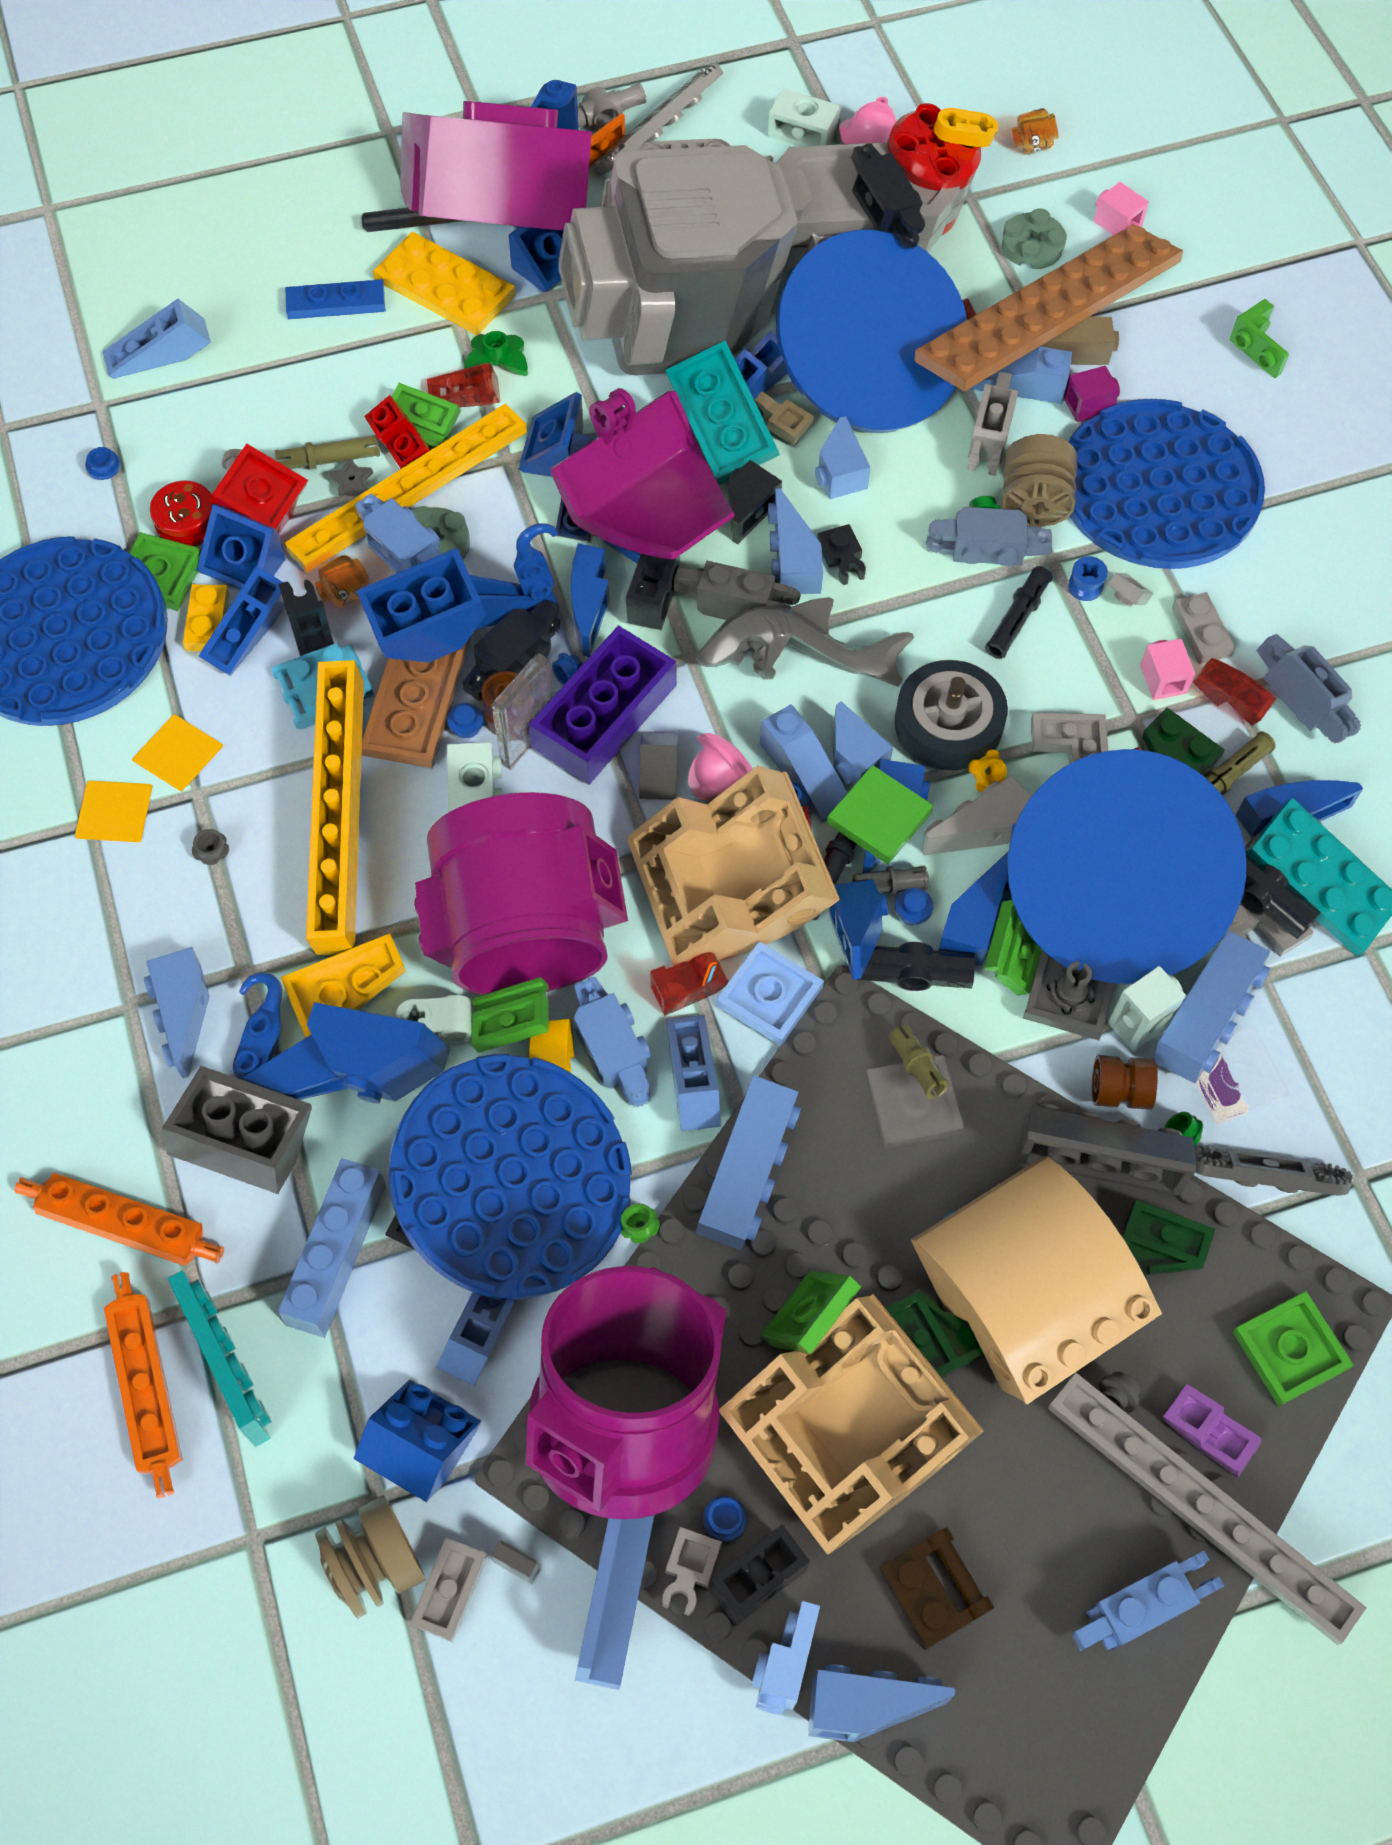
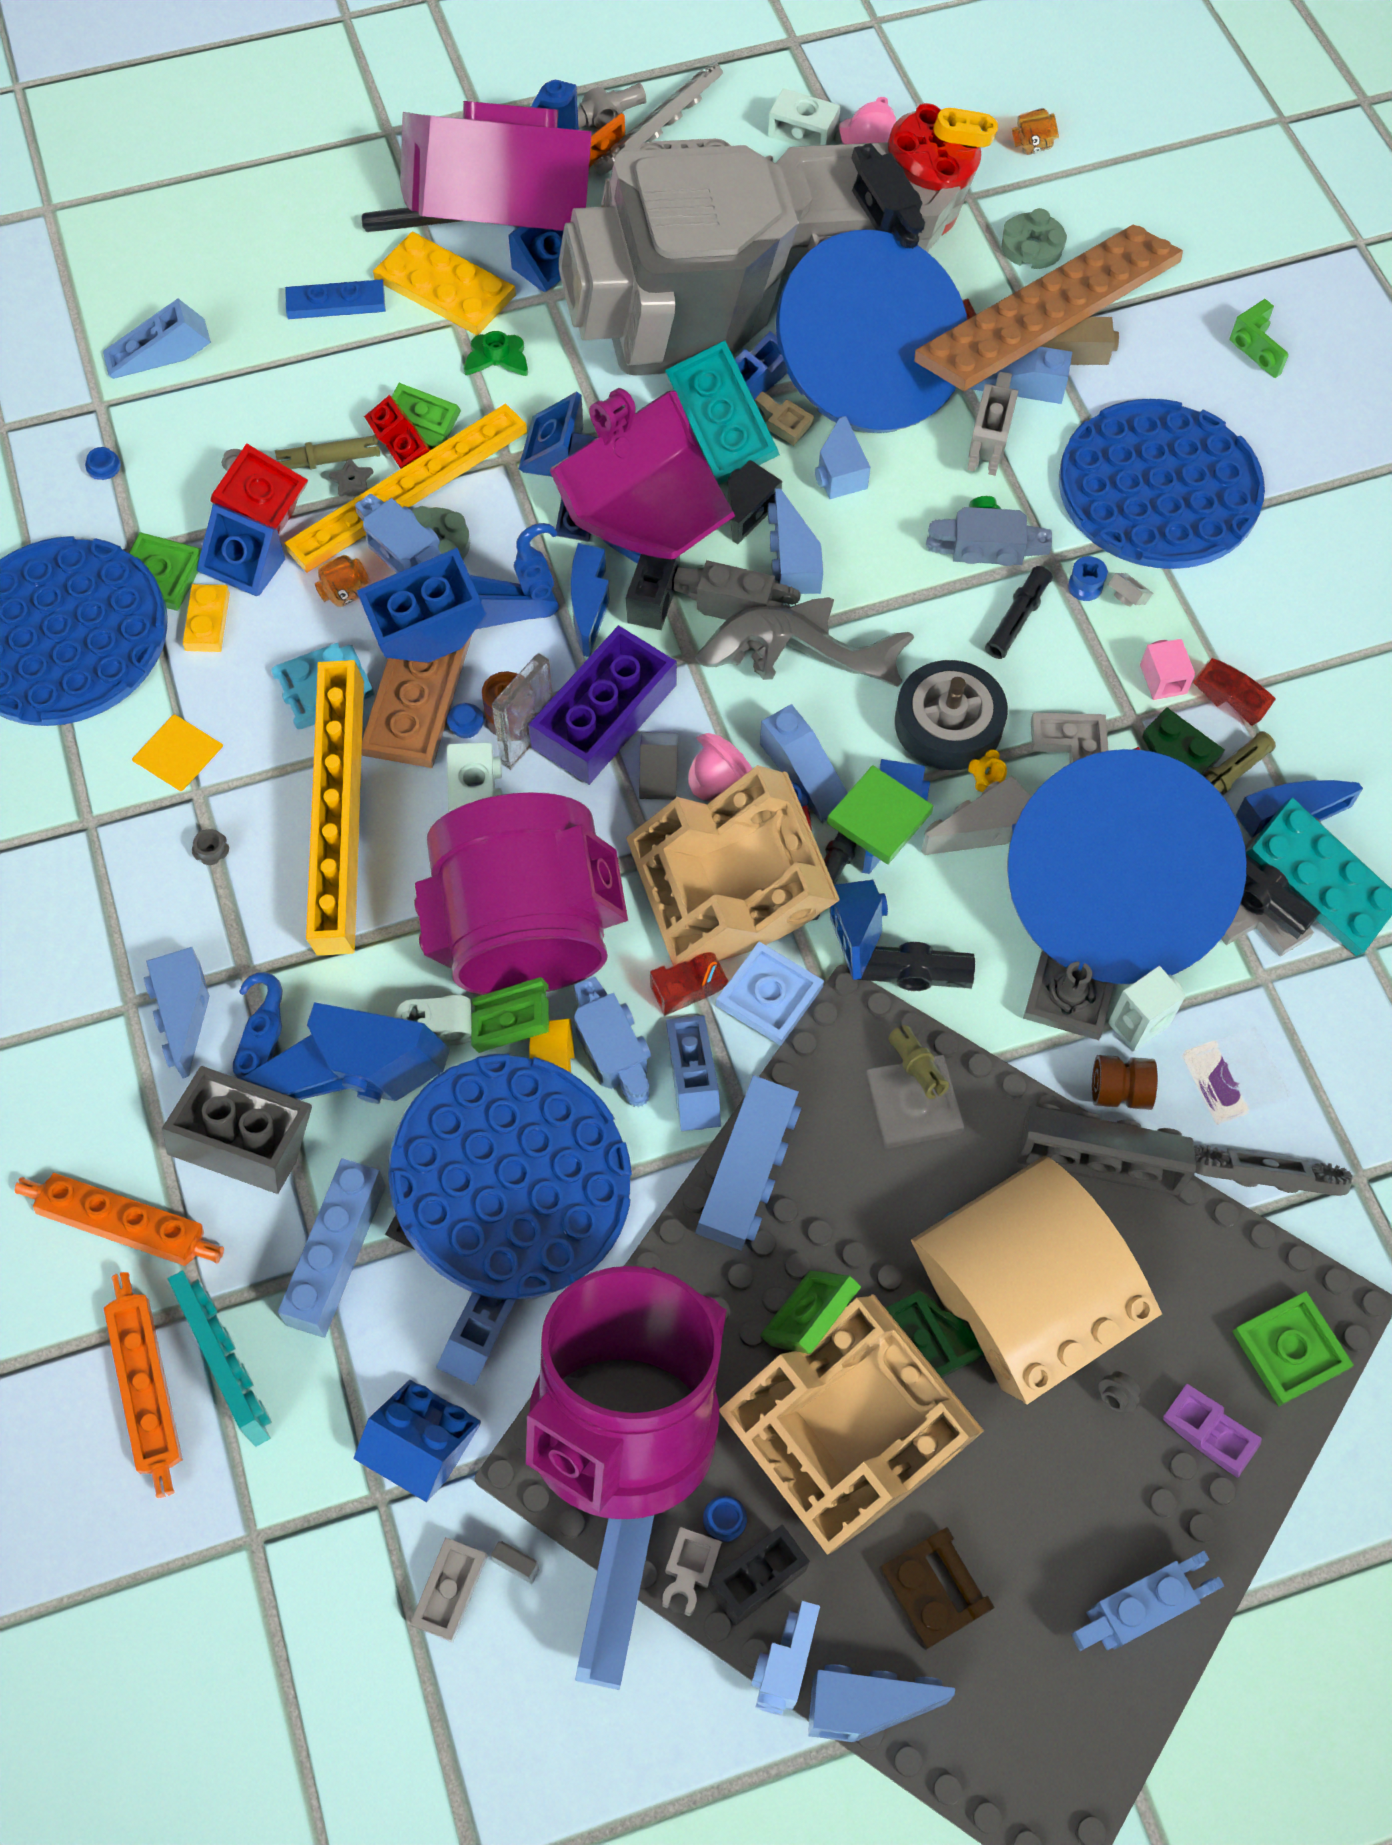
(113, 811): yellow sticker -> none
(182, 512): red head -> none
(245, 622): blue slope -> none
(306, 618): black hinge -> none
(344, 979): yellow wing -> none
(369, 1557): dark tan wheel -> none
(481, 377): clear red slope -> none
(513, 644): black hinge -> none
(565, 667): blue plate -> none
(636, 1215): bright green plate -> none
(842, 549): black plate -> none
(855, 745): medium blue slope -> none
(896, 879): dark grey axle -> none
(914, 906): blue plate -> none
(974, 914): blue slope -> none
(1012, 952): bright green plate -> none
(1040, 479): dark tan wheel -> none
(1091, 392): magenta brick -> none
(1120, 209): bright pink brick -> none
(1165, 1240): dark green wing -> none
(1187, 1125): green plate -> none
(1203, 627): light grey plate -> none
(1208, 1509): light grey plate -> none
(1211, 1007): medium blue brick -> none
(1310, 688): sand blue hinge -> none

